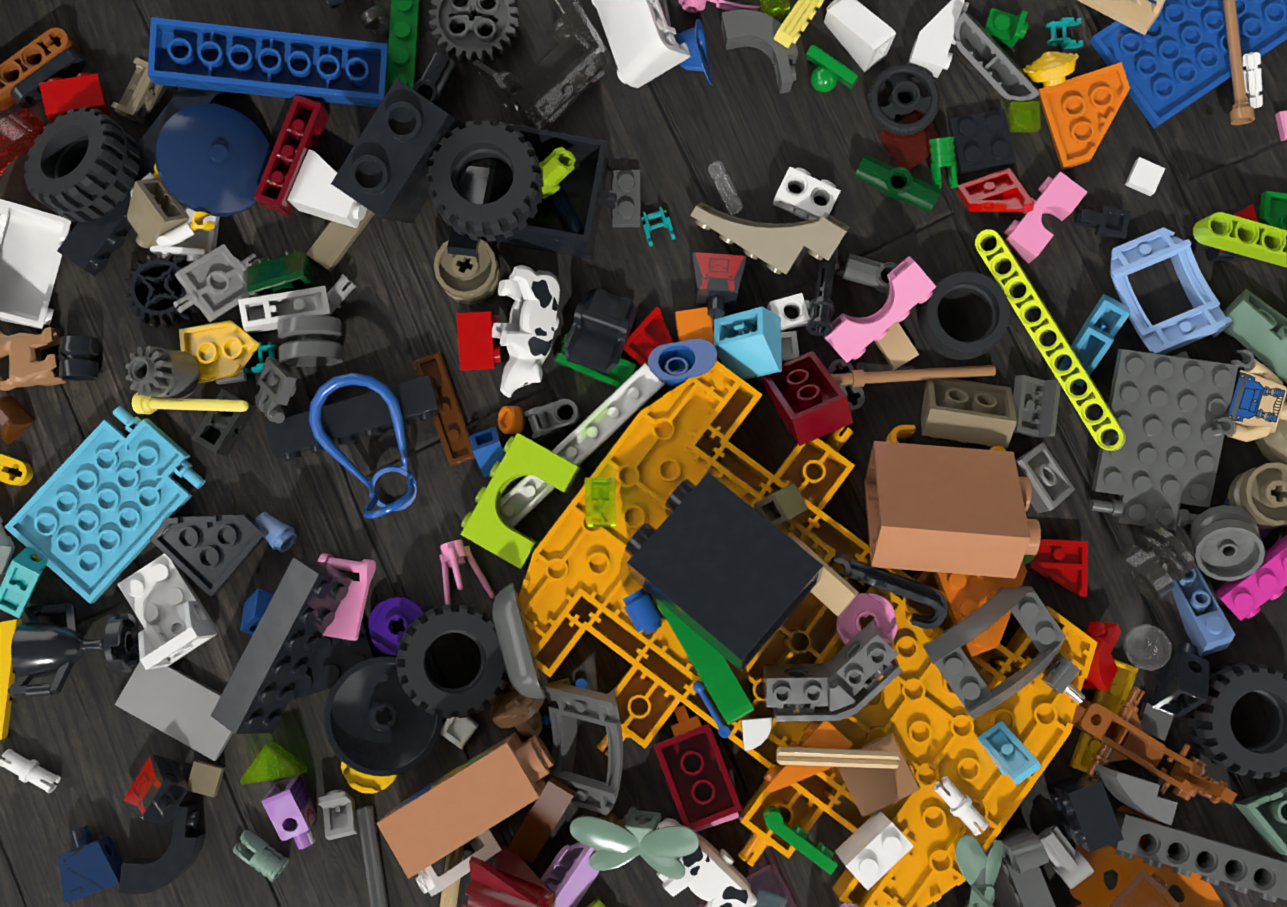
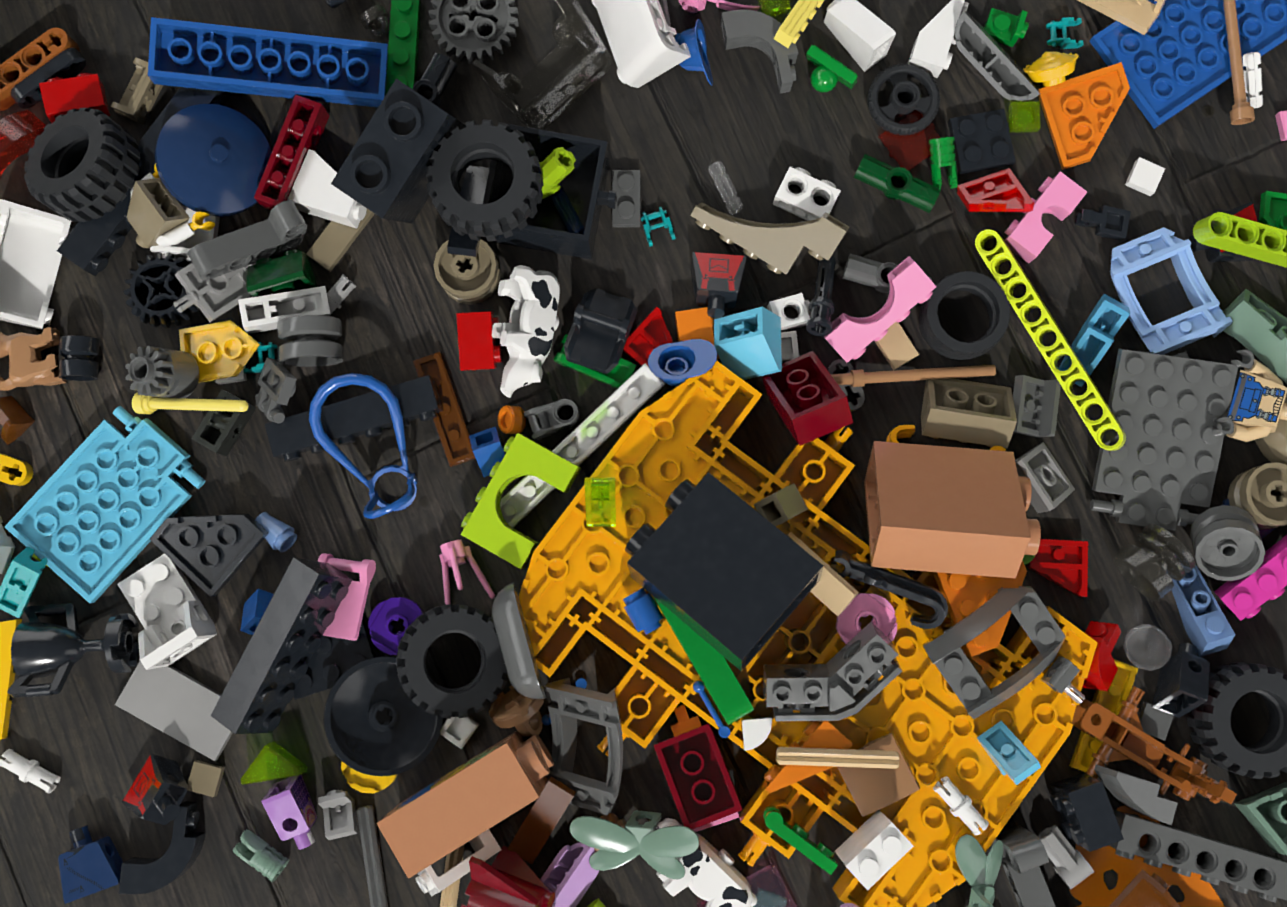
(245, 246): none -> dark grey beam

